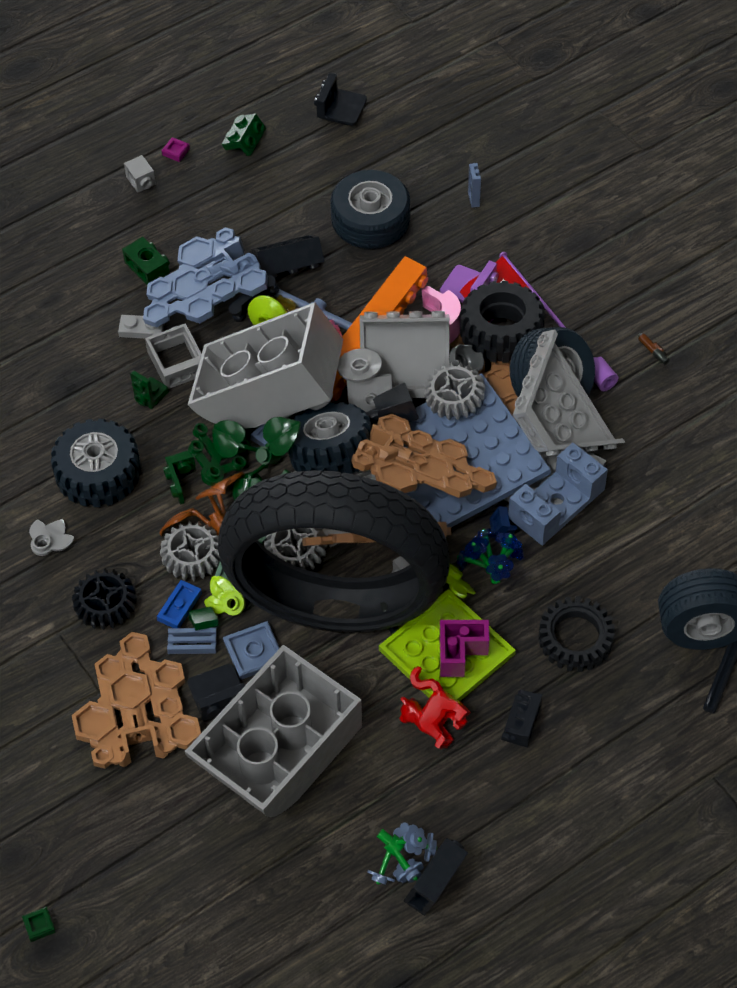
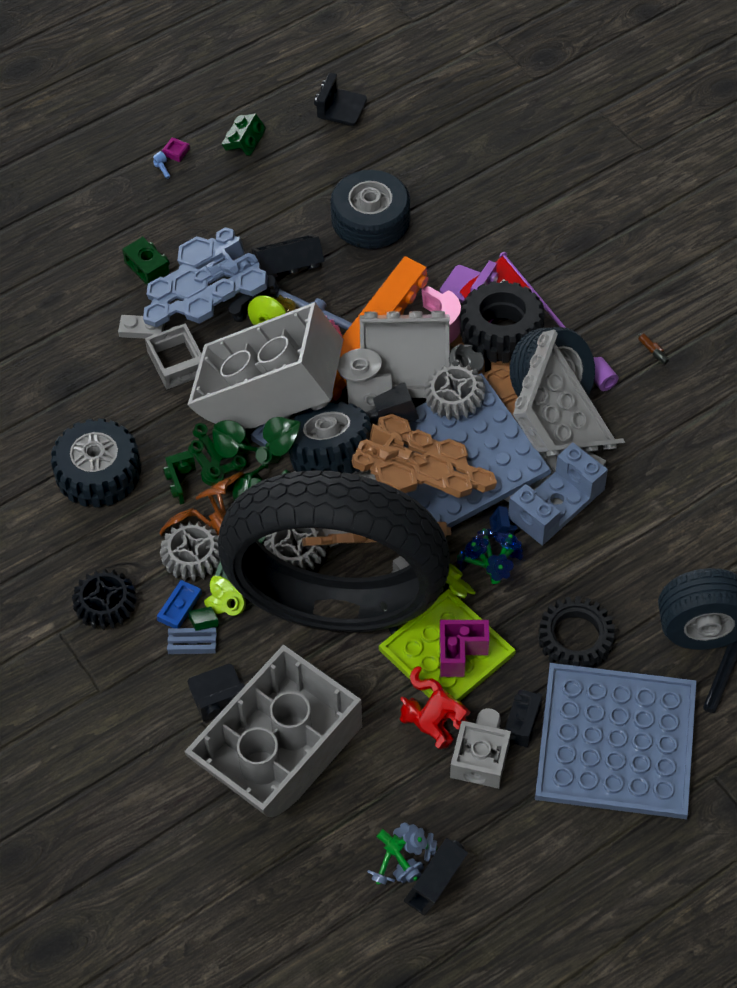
(38, 924): dark green tile -> none
(51, 535): light grey plate -> none
(130, 693): medium nougat piece -> none
(139, 173): light grey brick -> none
(147, 391): dark green bracket -> none
(159, 160): none -> medium blue hand
(251, 648): sand blue tile -> none
(474, 185): sand blue tile -> none
(482, 750): none -> light grey brick
(617, 741): none -> sand blue plate

